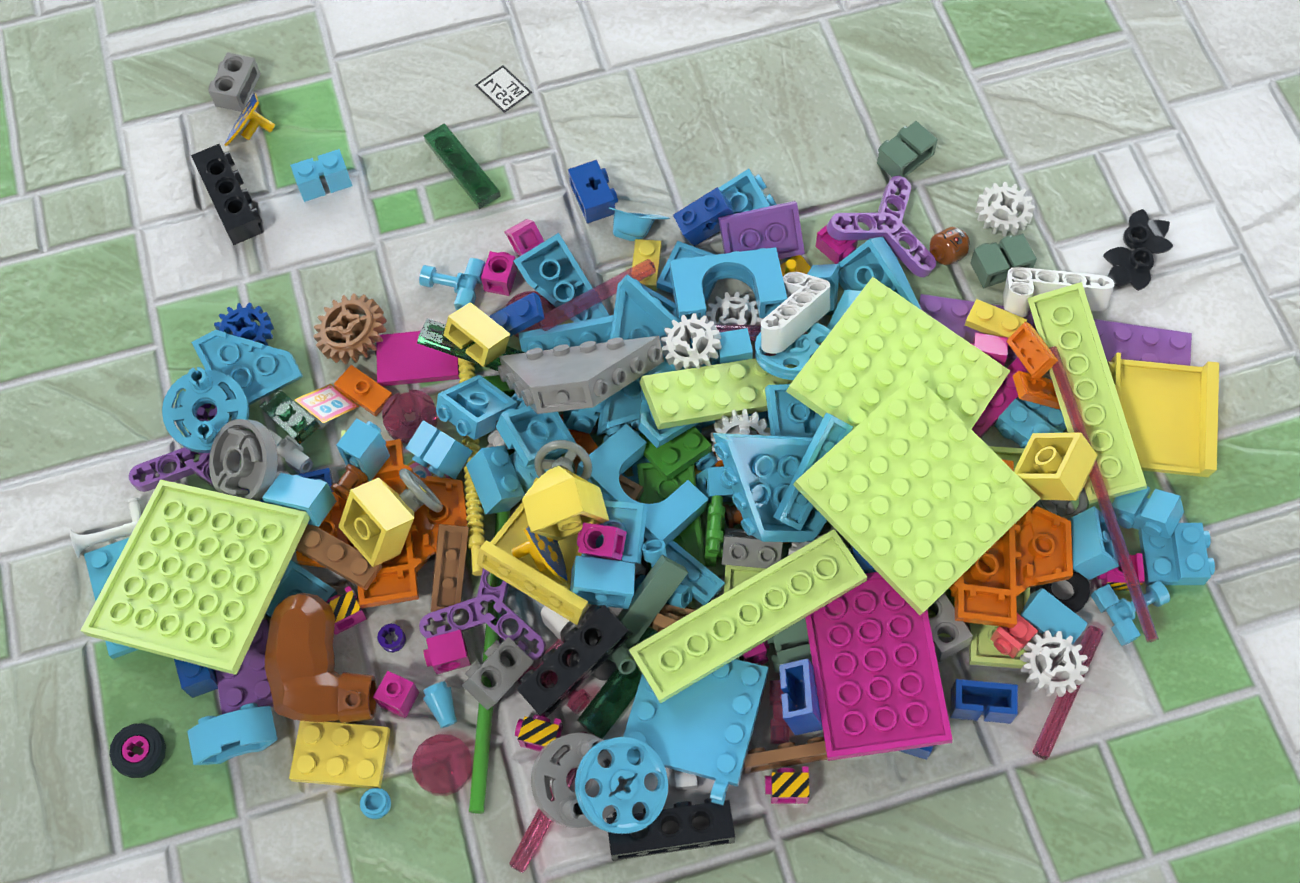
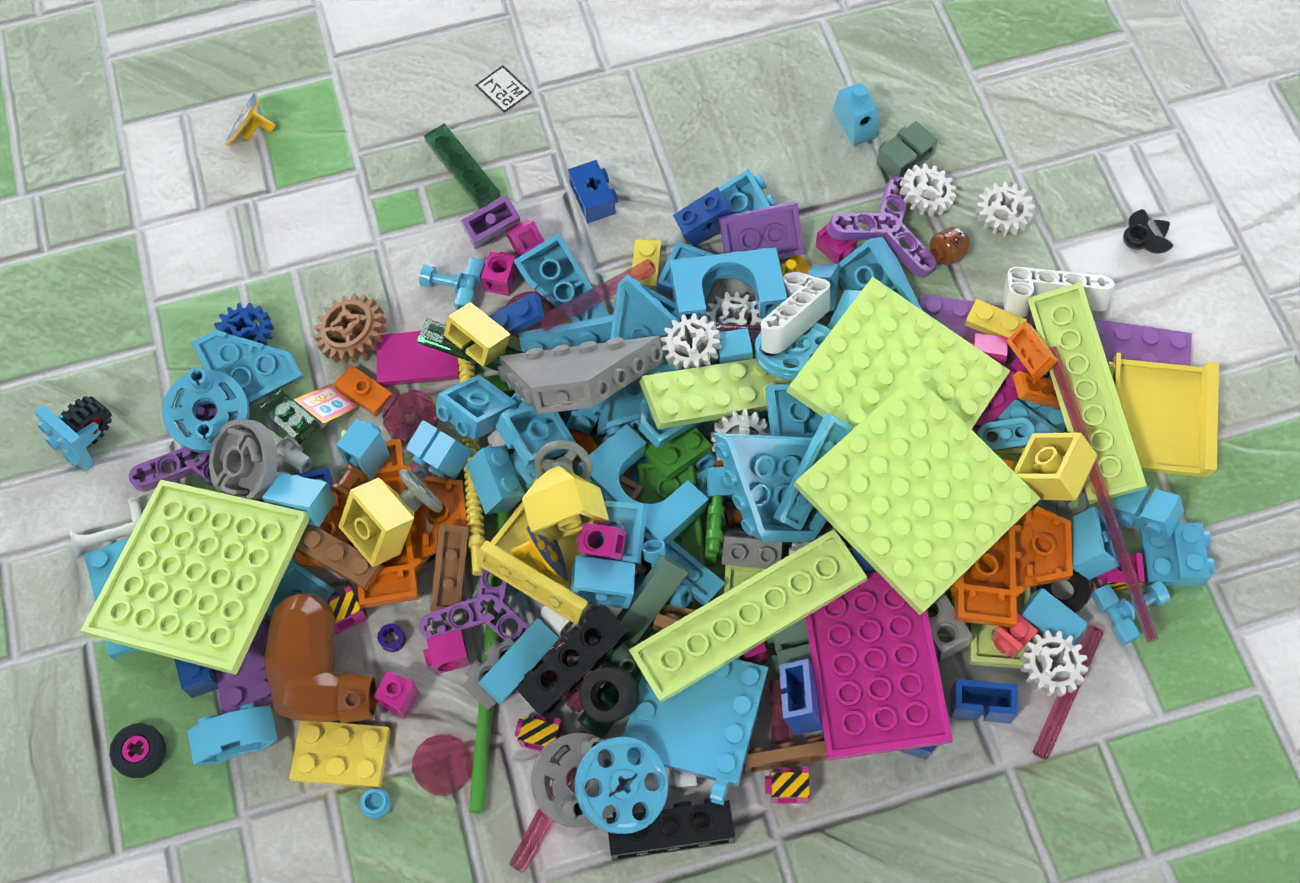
(75, 429): none -> medium azure plate
(225, 192): black brick -> none
(234, 81): light grey brick -> none
(308, 174): medium azure piece -> none
(440, 702): medium azure cone -> none
(490, 221): none -> medium lavender brick
(518, 661): none -> medium azure tile
(592, 701): none -> black tyre
(633, 225): medium azure piece -> none
(851, 107): none -> medium azure torso
(930, 190): none -> white gear
(994, 260): sand green piece -> none
(1006, 433): none -> medium azure plate
(1127, 269): black plate -> none

